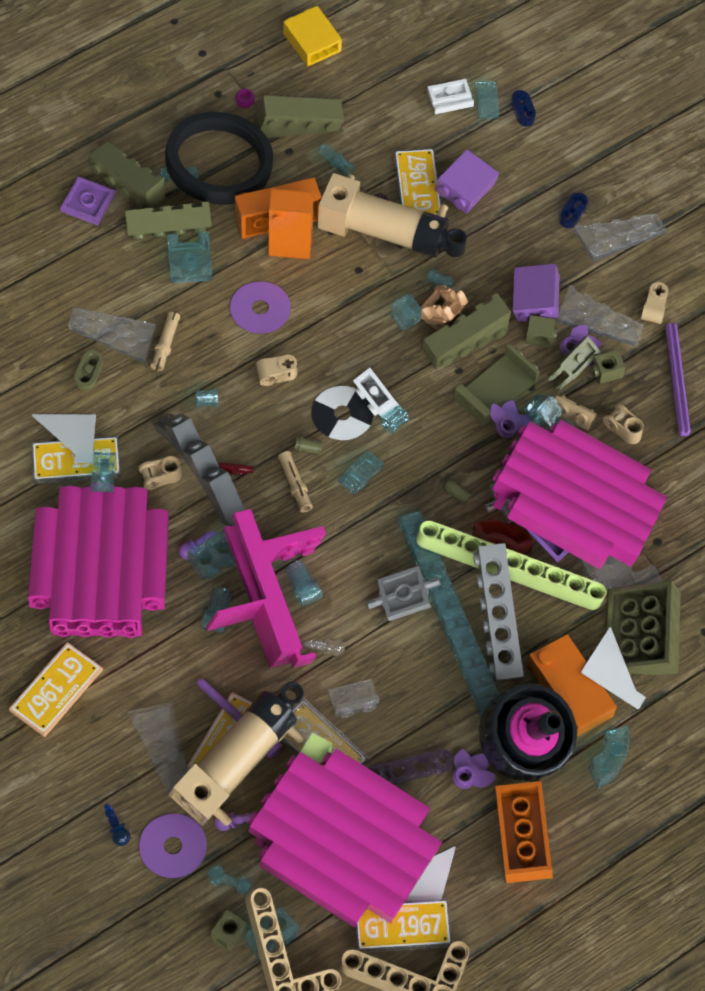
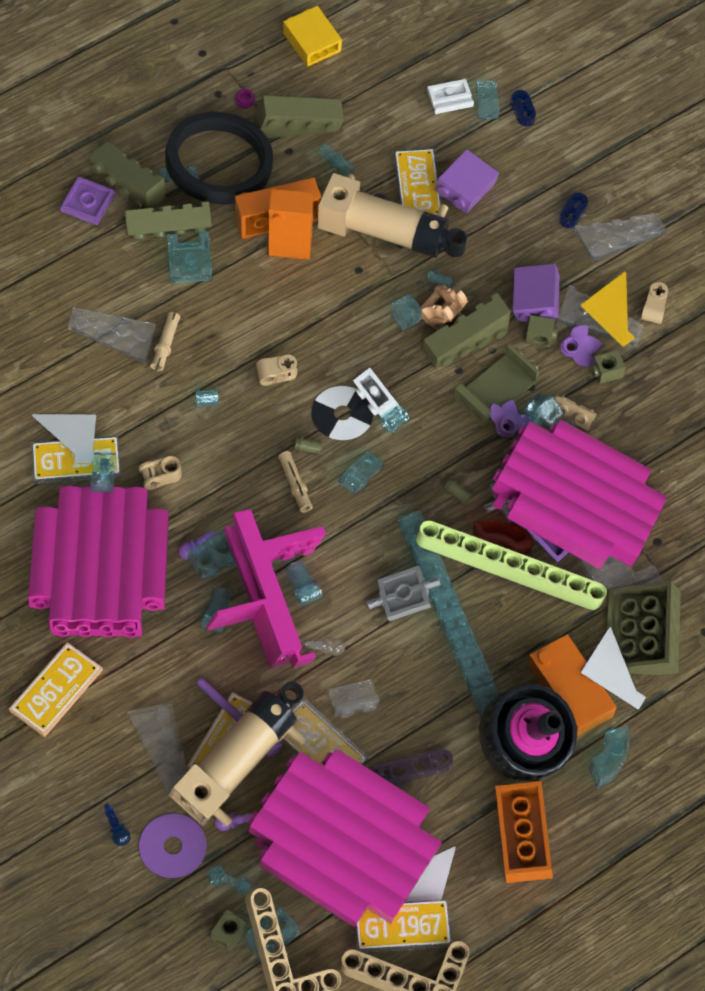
(88, 372): olive plate -> none
(198, 455): dark grey arch -> none
(236, 469): dark red piece -> none
(247, 319): medium lavender sticker -> none
(317, 748): yellowish green panel -> none
(473, 768): medium lavender plate -> none
(497, 555): light grey brick -> none
(574, 362): olive hinge -> none
(610, 309): none -> yellow sticker
(623, 421): tan piece -> none
(677, 380): medium lavender axle -> none

